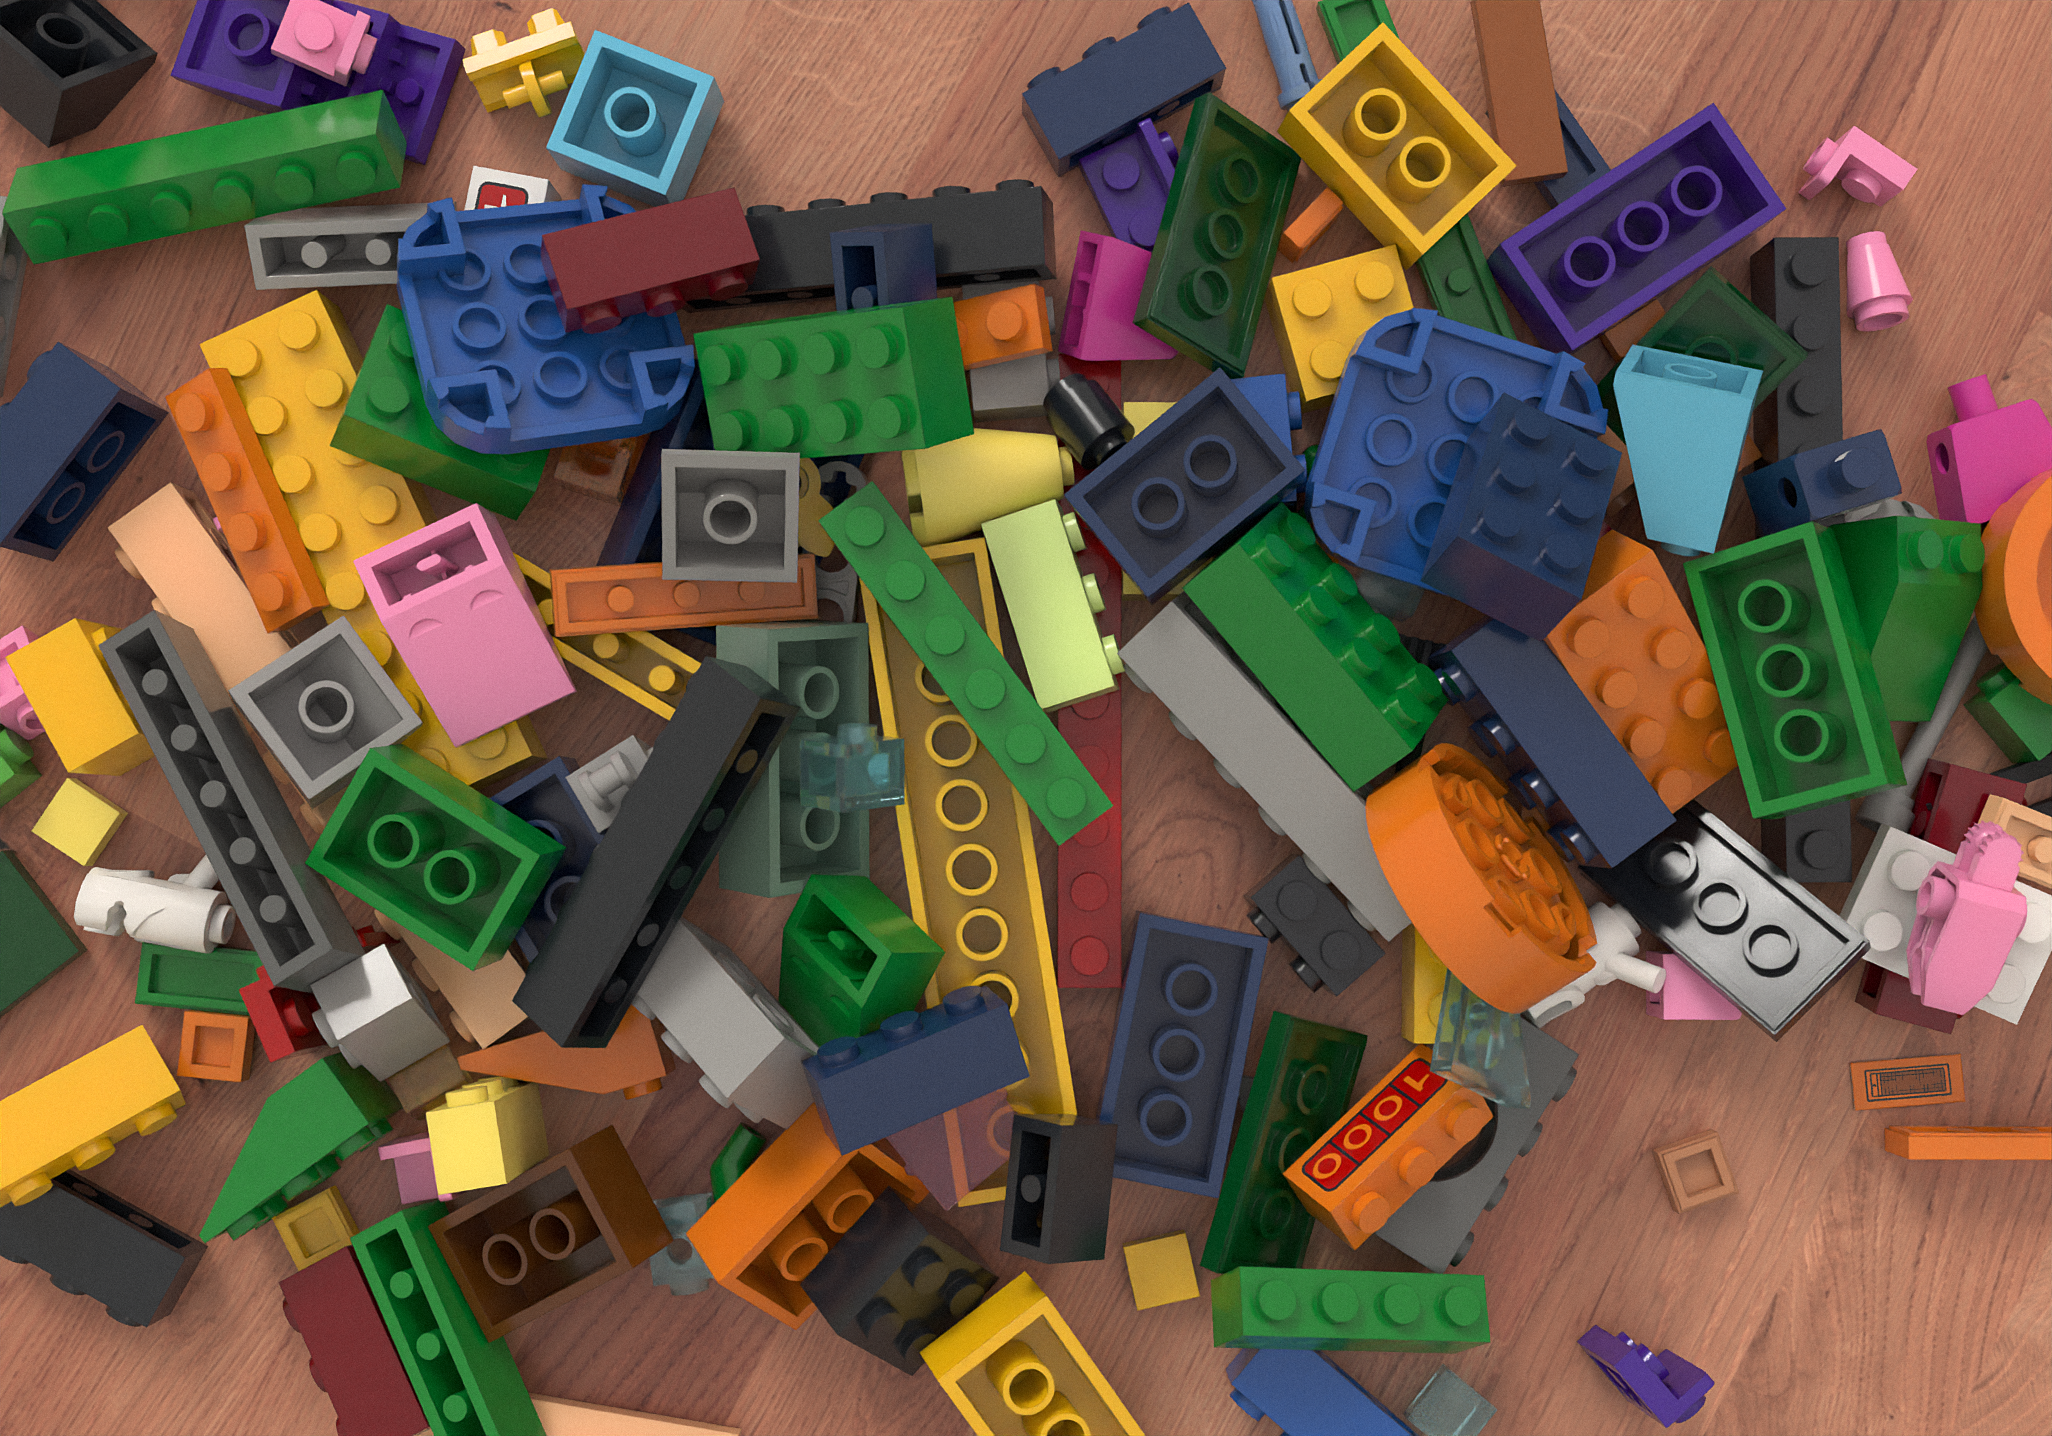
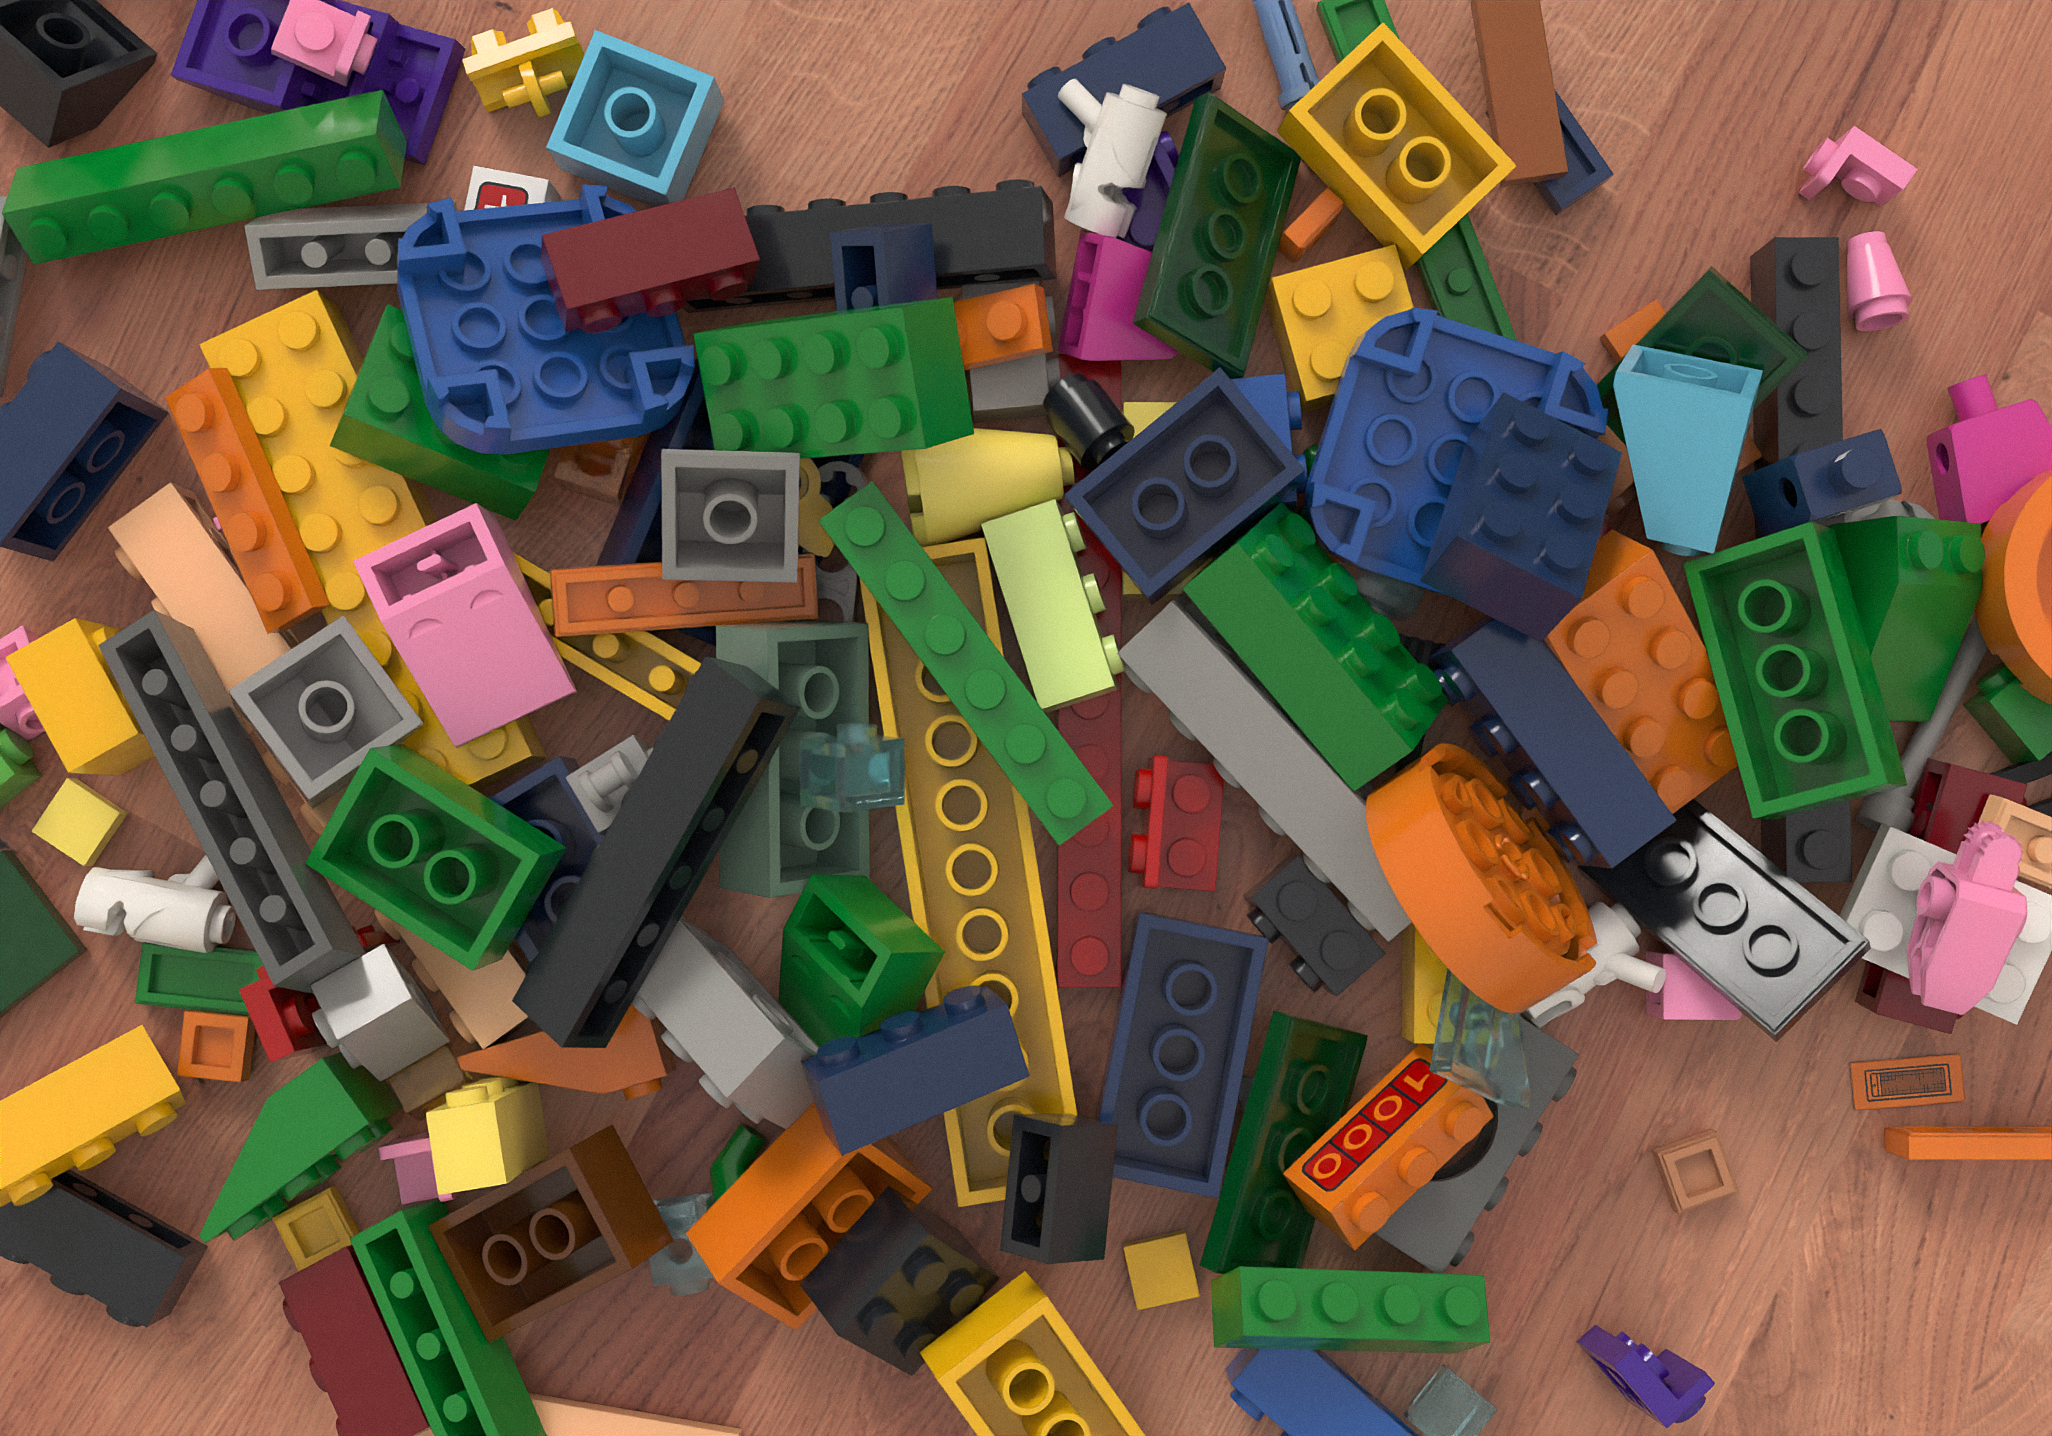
(958, 1146): clear pink piece -> none
(1118, 154): none -> white piece
(1179, 825): none -> red bracket
(1634, 233): dark purple brick -> none

